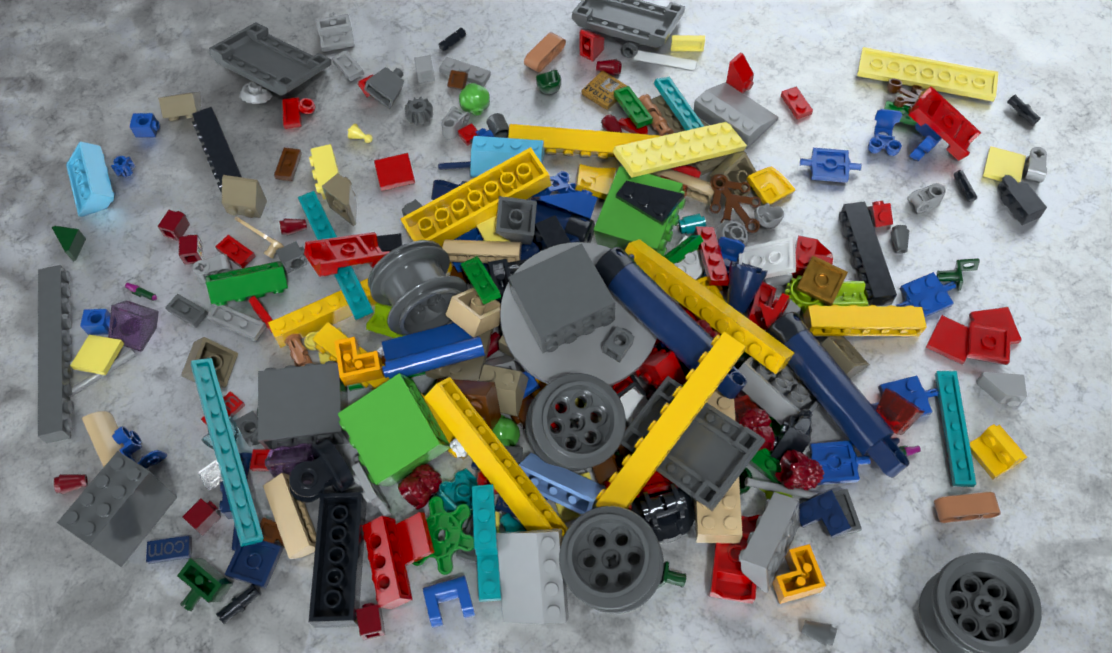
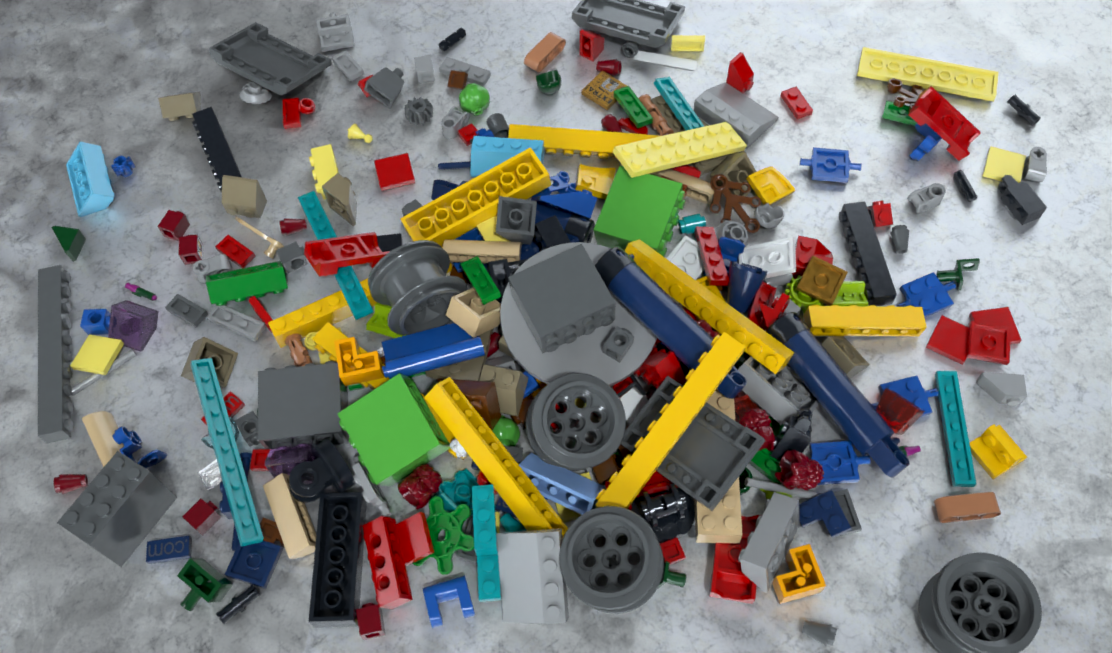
(144, 125): blue brick -> none
(287, 164): reddish brown plate -> none
(650, 200): black wing -> none
(672, 551): none -> red plate
(687, 246): green plate -> none
(885, 122): blue piece -> none

